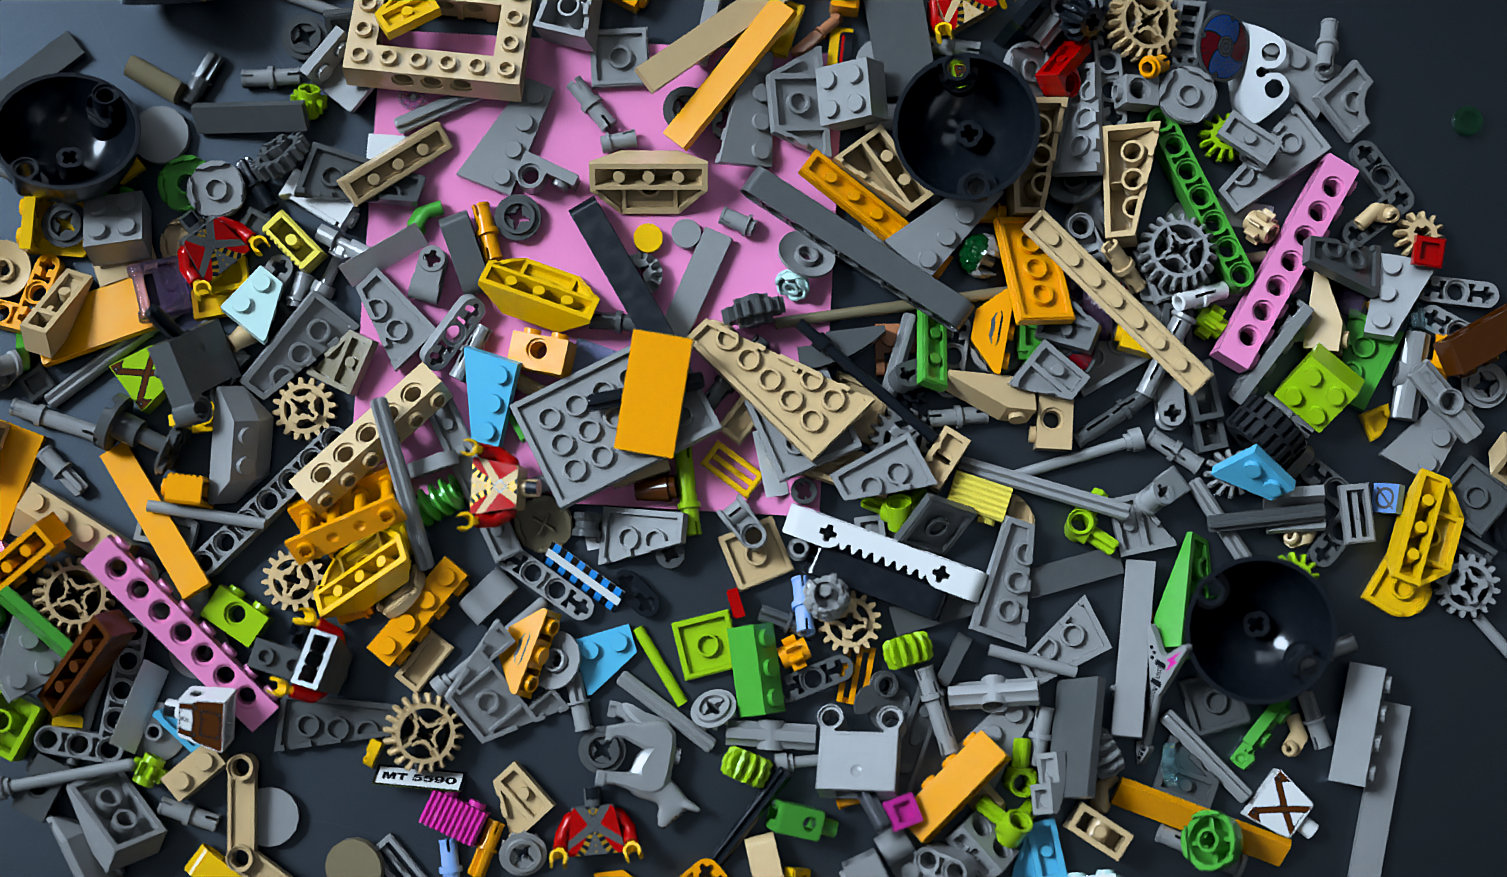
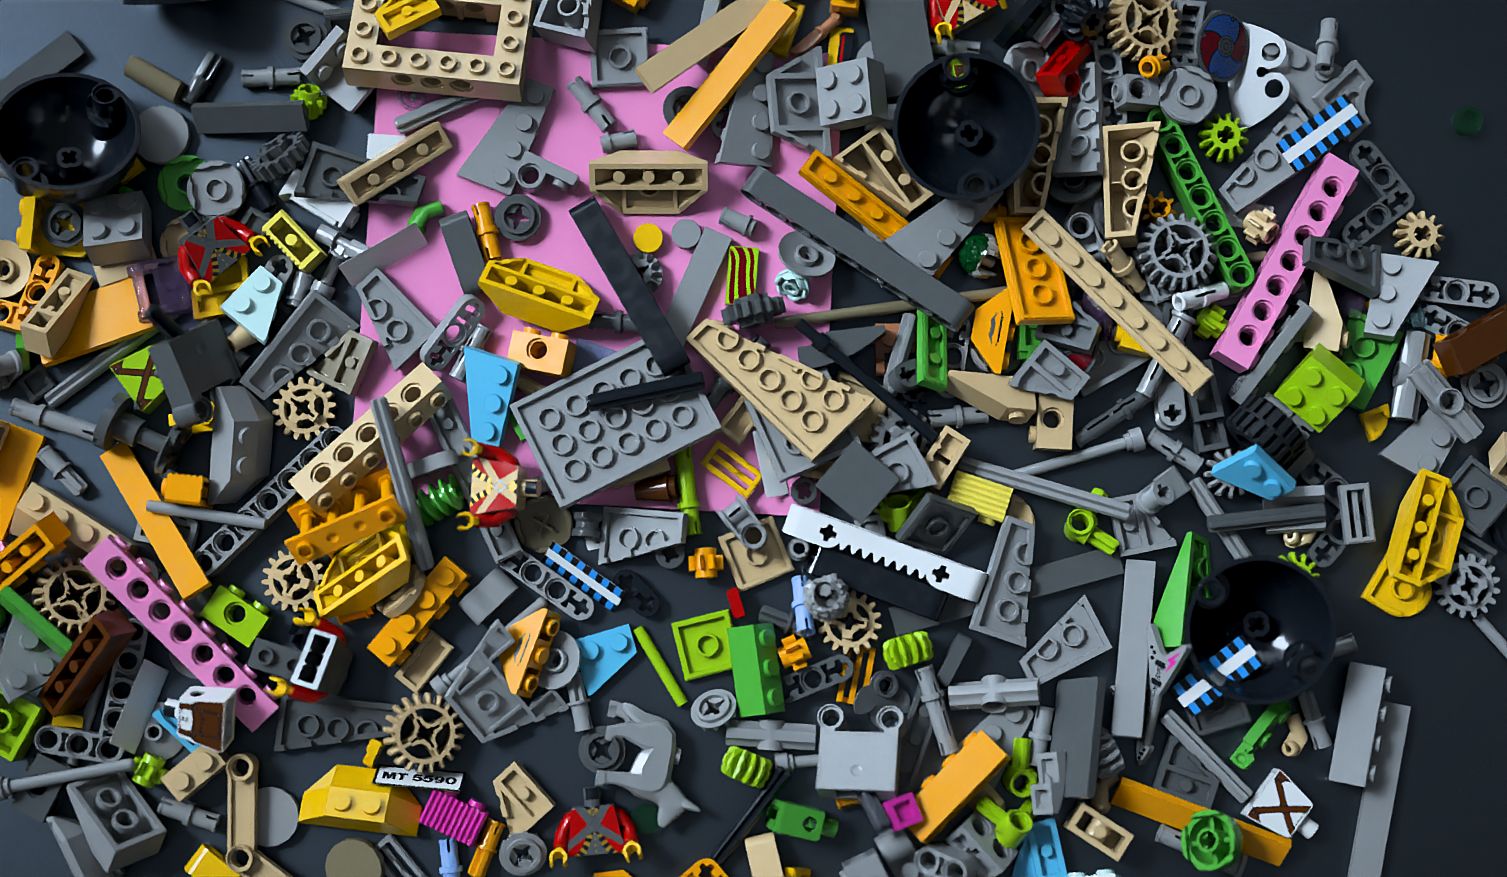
(351, 801): none -> yellow wedge
(427, 280): light grey piece -> none
(645, 818): none -> clear green tile
(653, 393): light orange tile -> none
(666, 711): light grey axle -> none
(705, 563): none -> light orange gear
(741, 273): none -> tile
(857, 482): none -> dark grey tile
(1032, 661): light grey bar -> none
(1156, 202): none -> light orange gear
(1169, 764): clear light blue tile -> none
(1233, 661): none -> sticker
(1249, 139): light grey plate -> none
(1320, 133): none -> sticker
(1379, 213): tan arm -> none
(1388, 498): medium blue tile -> none
(1428, 252): red tile -> none

